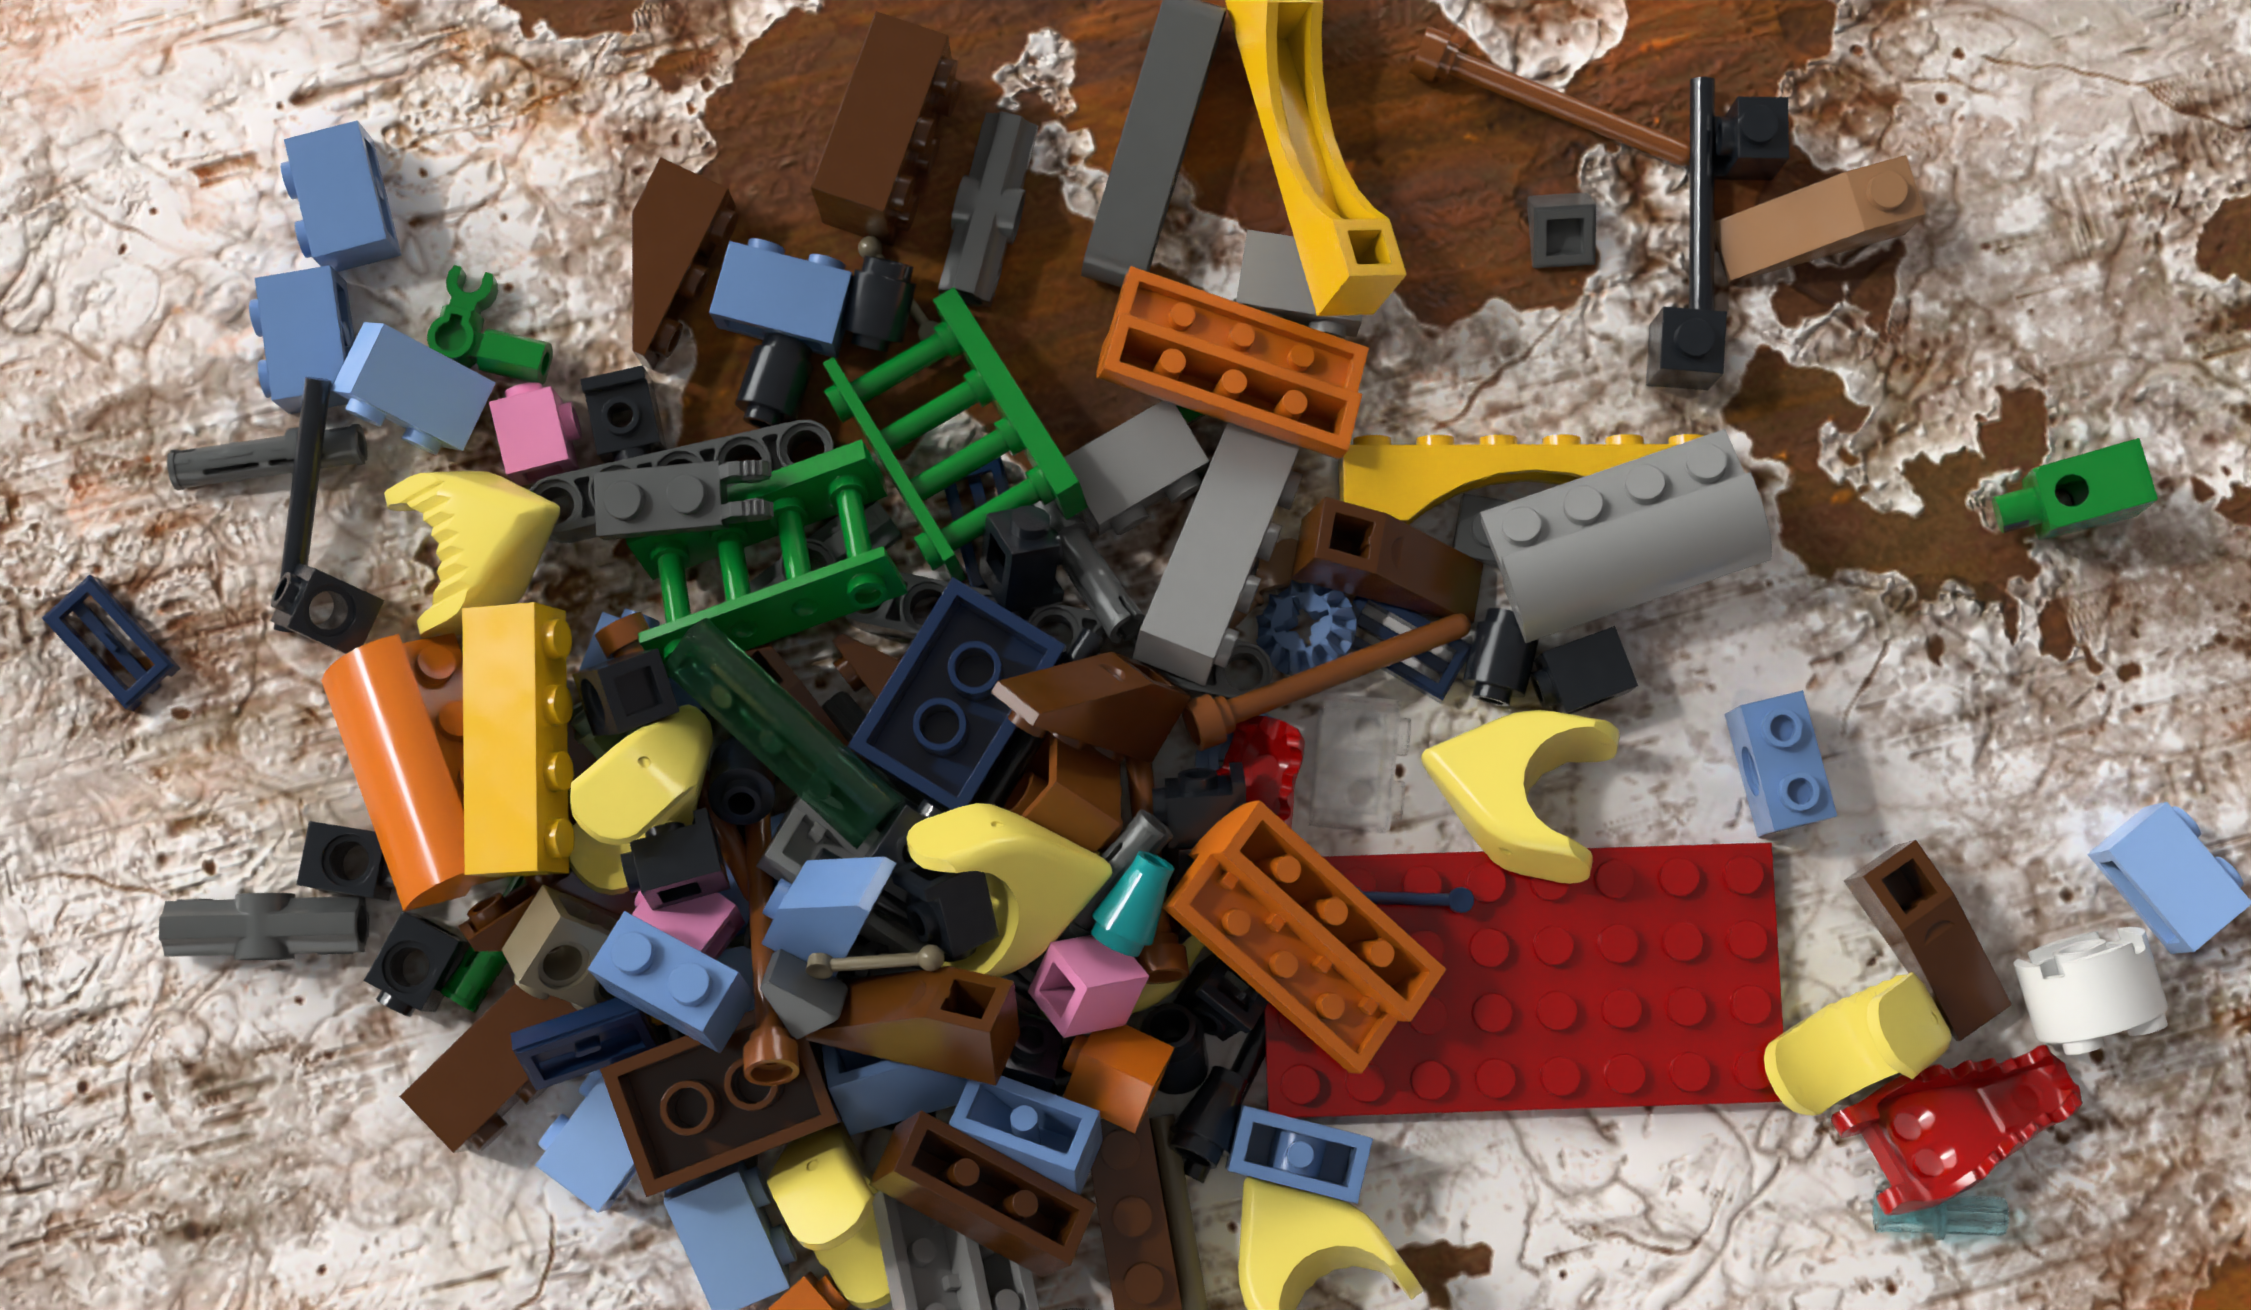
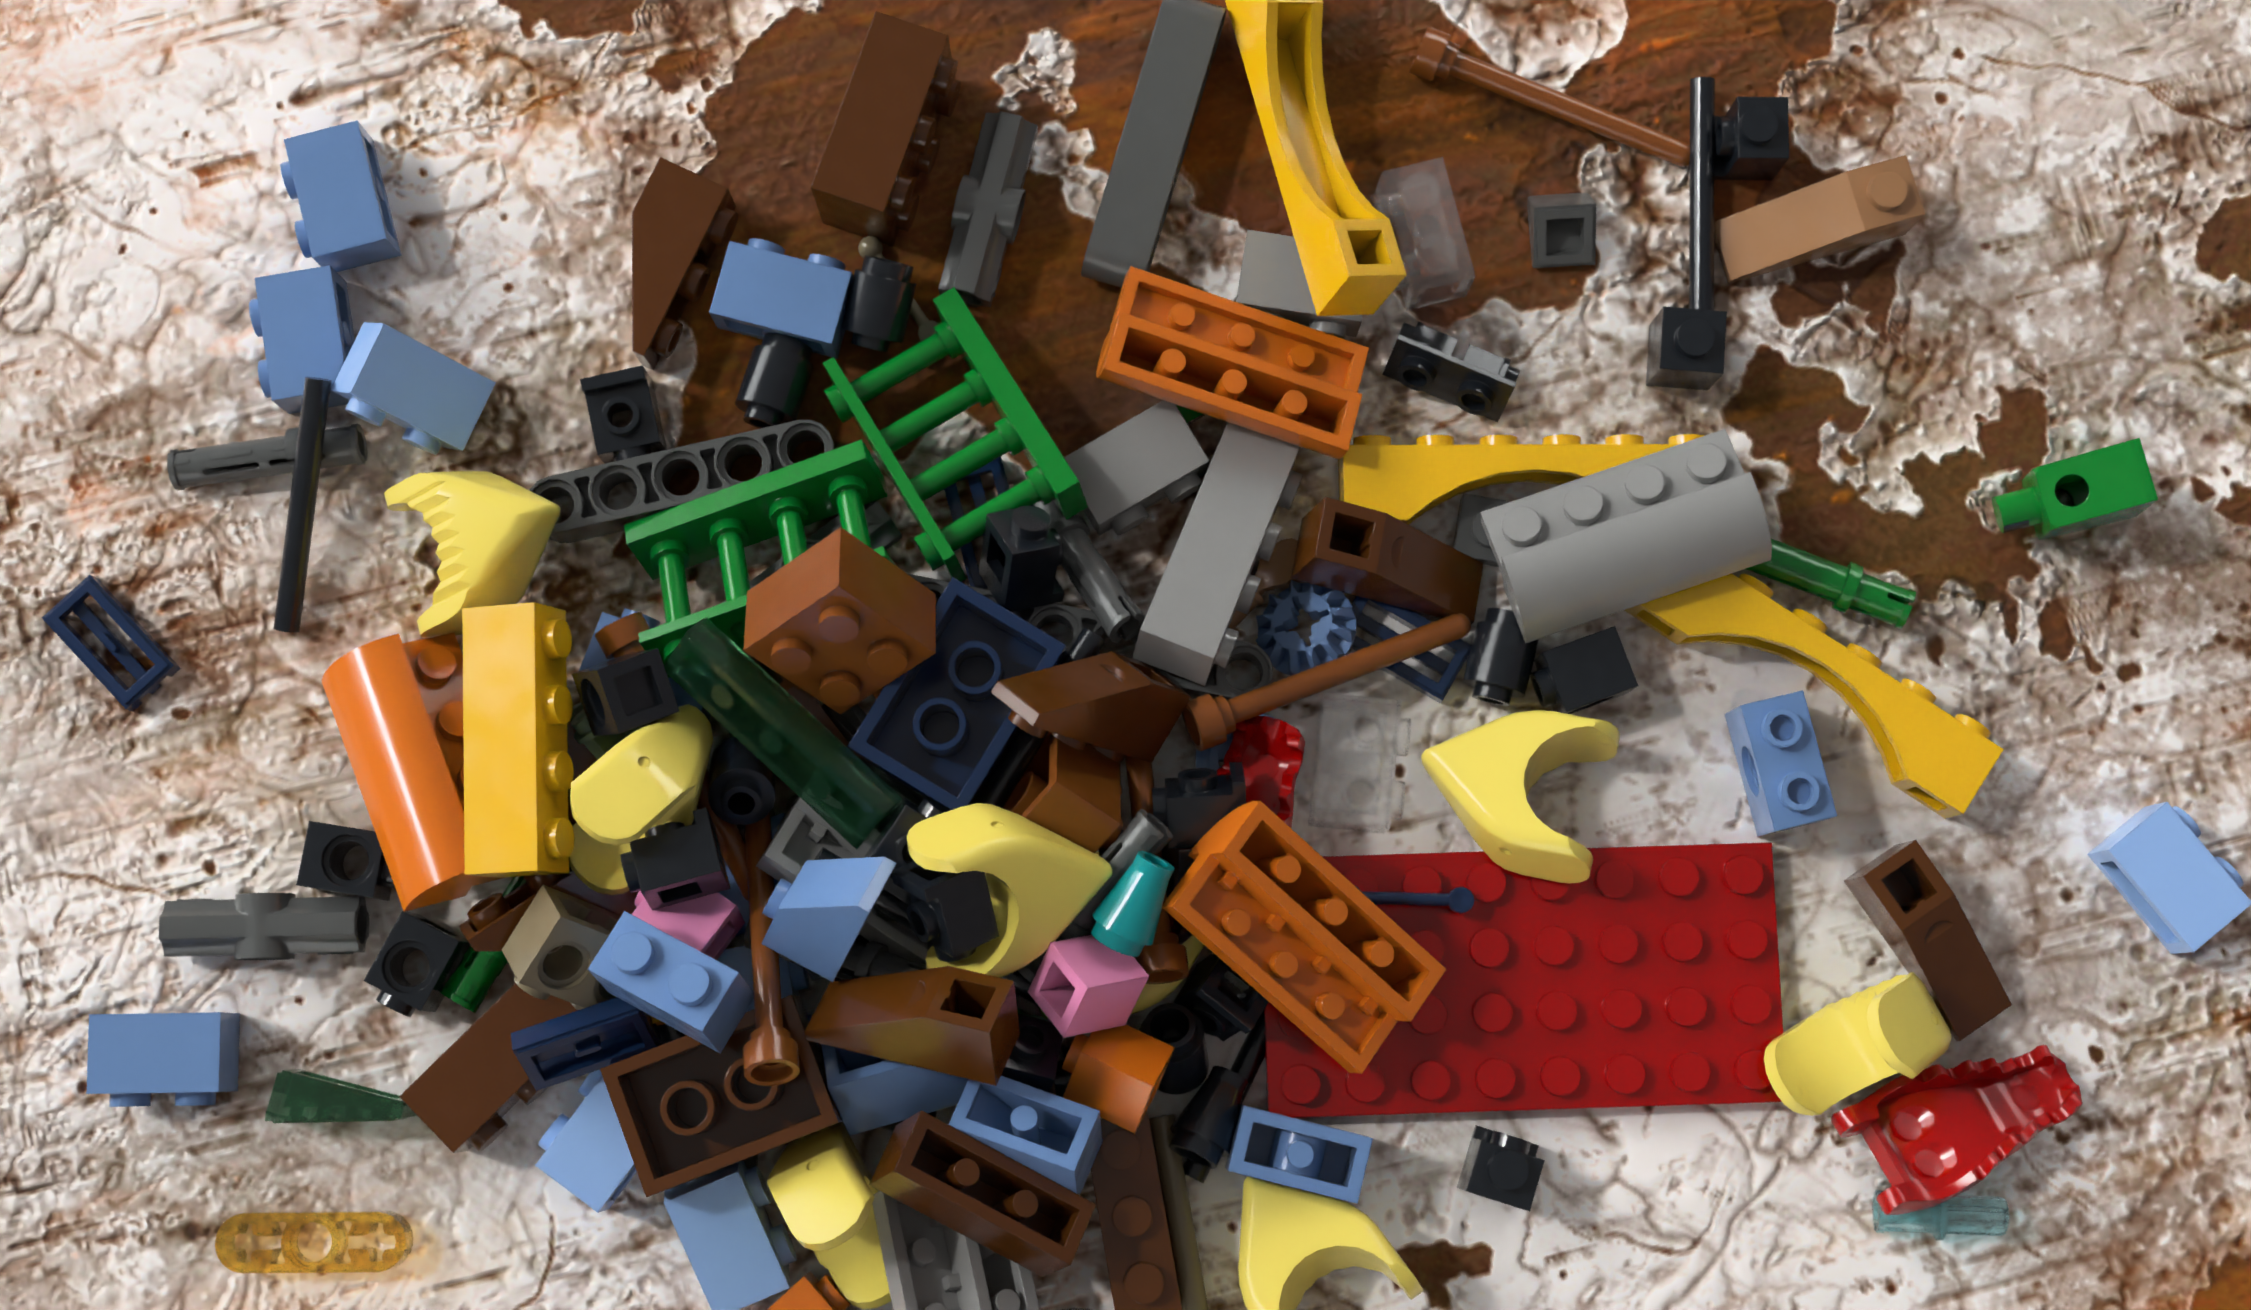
(163, 1054): none -> medium blue brick
(267, 1224): none -> clear yellow beam
(317, 1098): none -> clear green slope
(351, 616): black brick -> none
(496, 352): green bar -> none
(535, 433): bright pink brick -> none
(676, 499): dark grey hinge -> none
(800, 999): dark grey slope -> none
(823, 965): dark tan hinge -> none
(840, 621): none -> dark orange brick
(1426, 232): none -> clear brick
(1426, 364): none -> black hinge
(1501, 1168): none -> black brick
(1839, 584): none -> green pin
(1923, 747): none -> yellow arch
(2092, 990): white brick -> none

